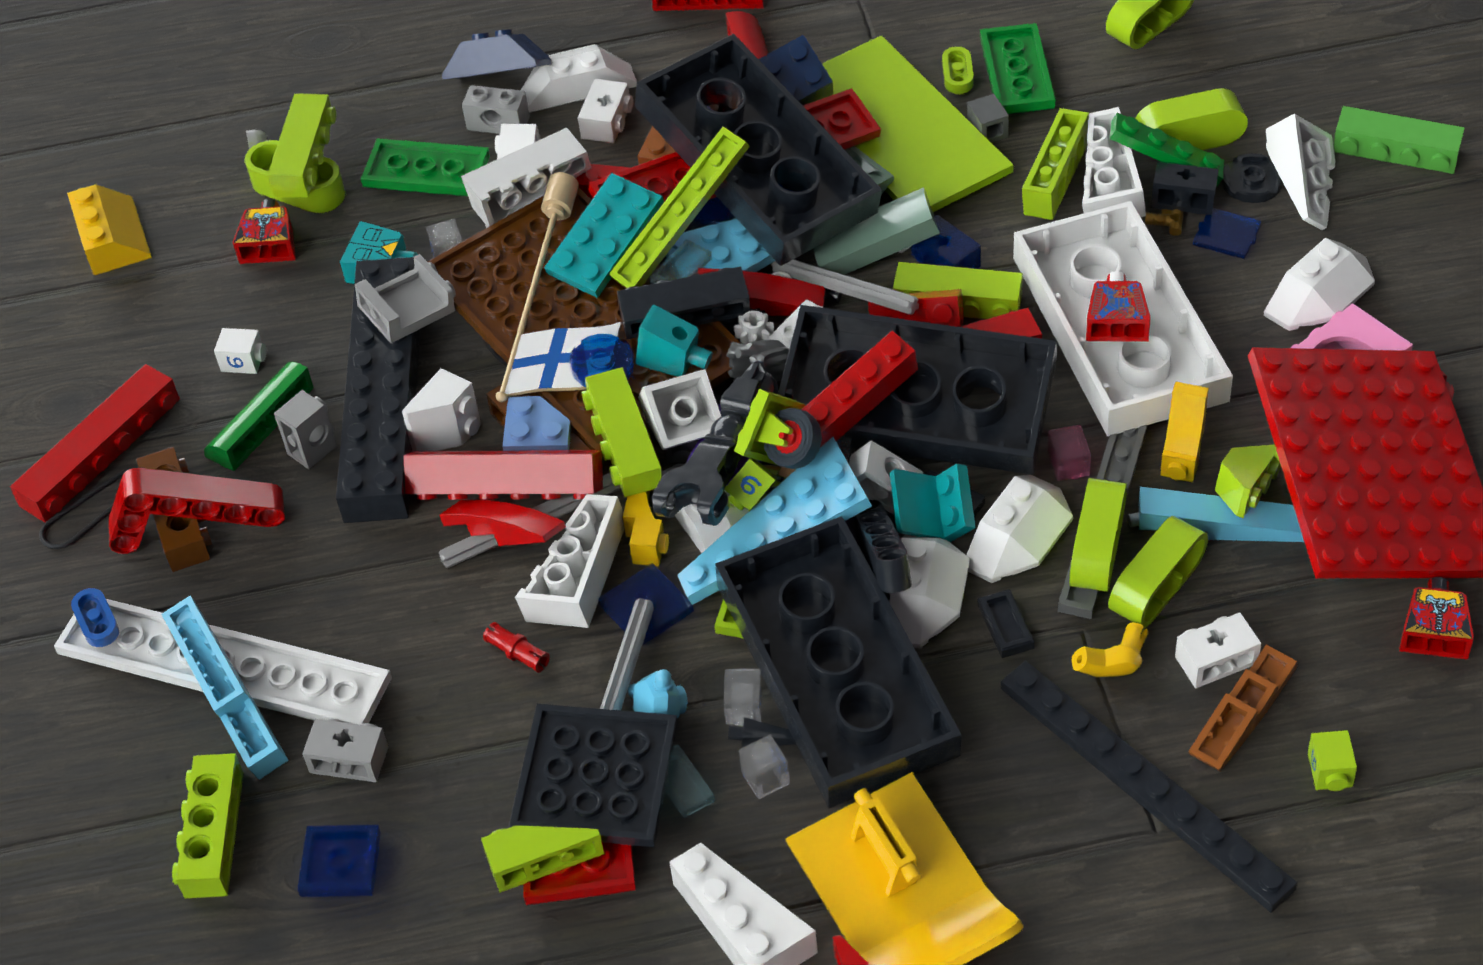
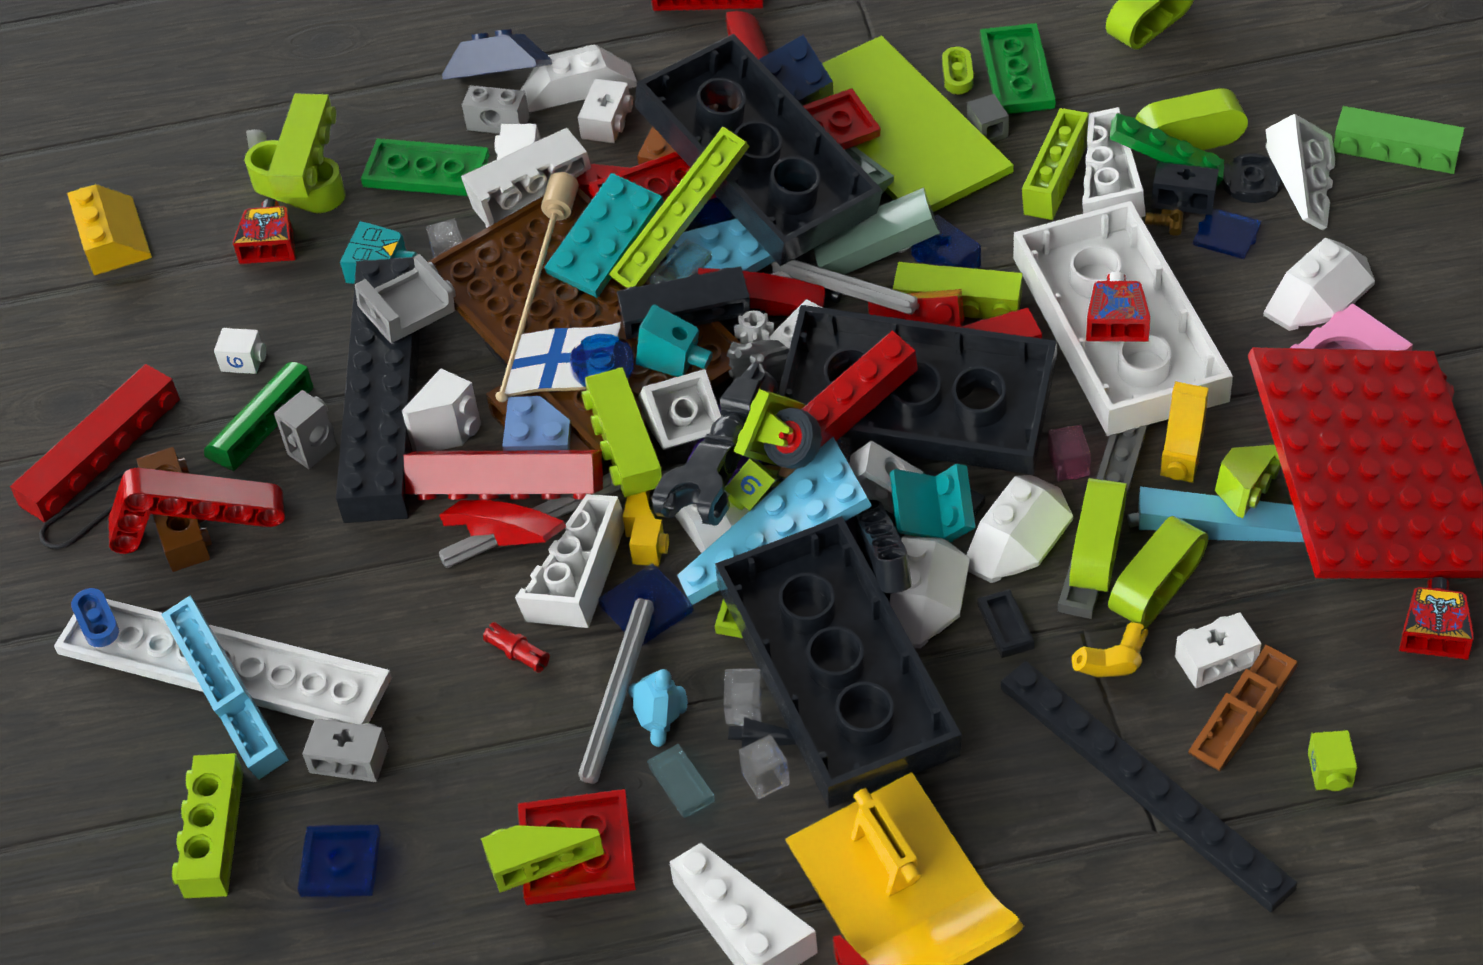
(596, 772): black plate -> none

